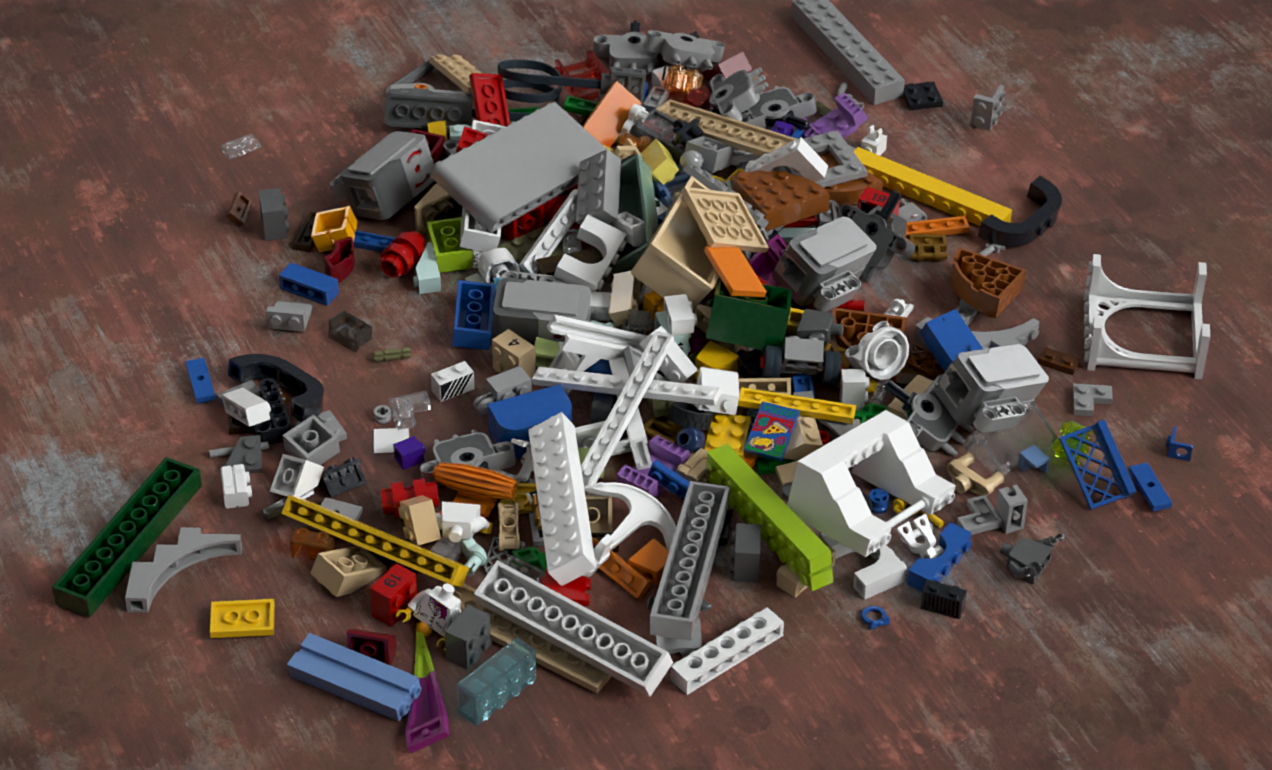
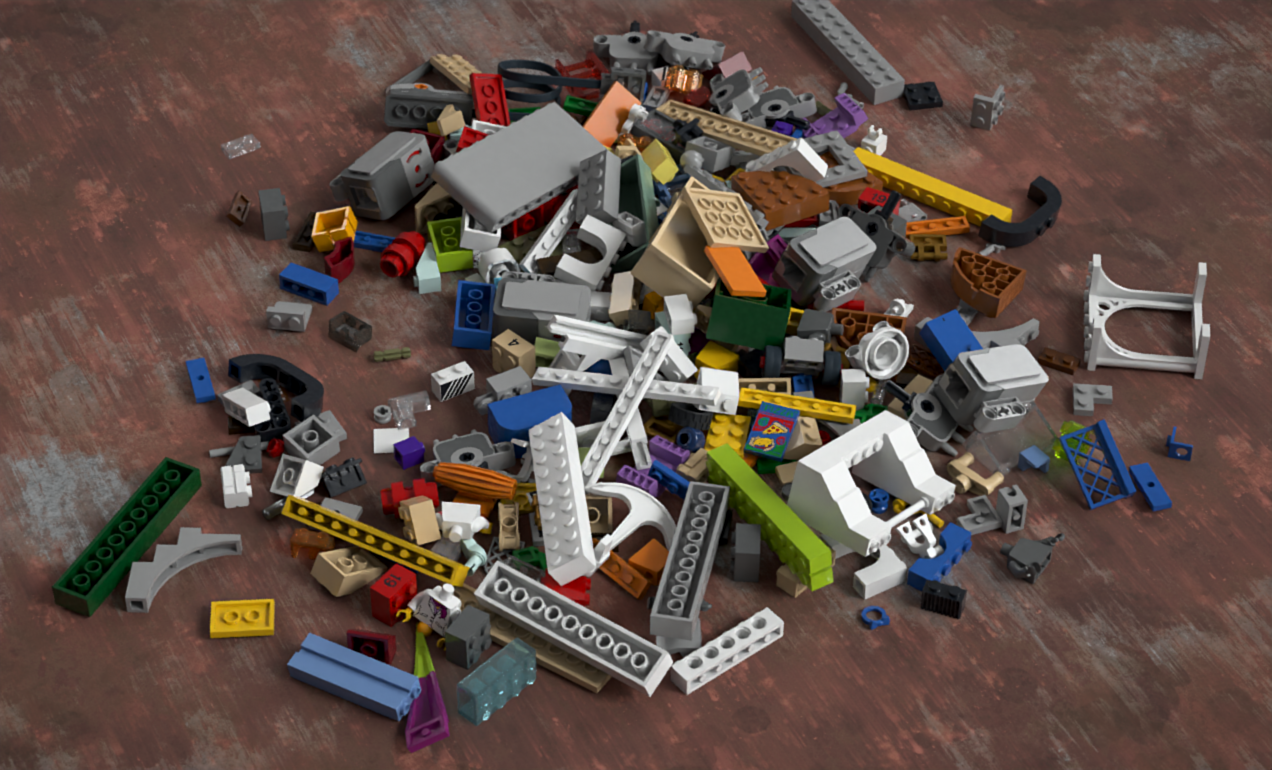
(275, 447): none -> red plate
(450, 120): none -> tan slope

